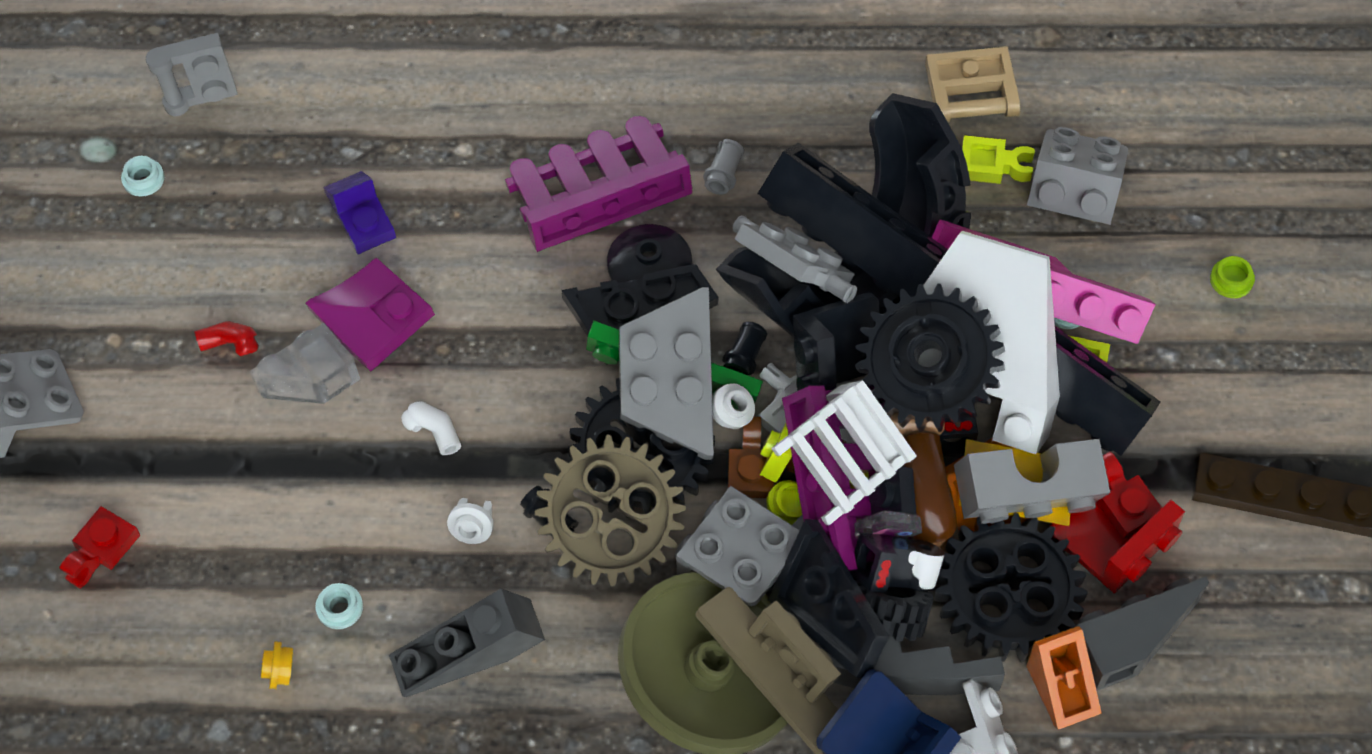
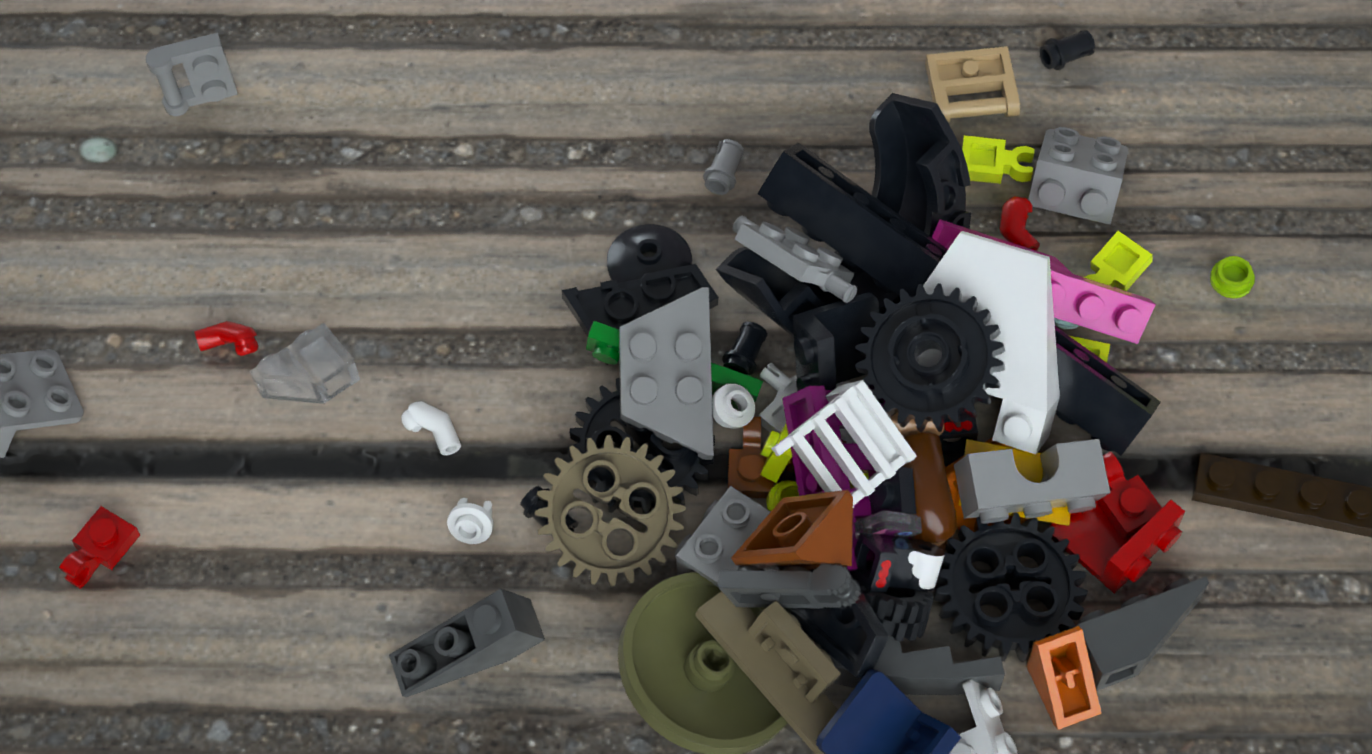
(142, 167): light aqua plate -> none
(277, 665): yellow plate -> none
(336, 594): light aqua plate -> none
(360, 211): dark purple slope -> none
(371, 313): magenta plate -> none
(598, 203): magenta fence -> none
(791, 587): none -> dark grey hinge
(802, 533): none -> dark orange slope
(1014, 220): none -> red arm
(1059, 52): none -> black pin
(1120, 262): none -> neon yellow plate

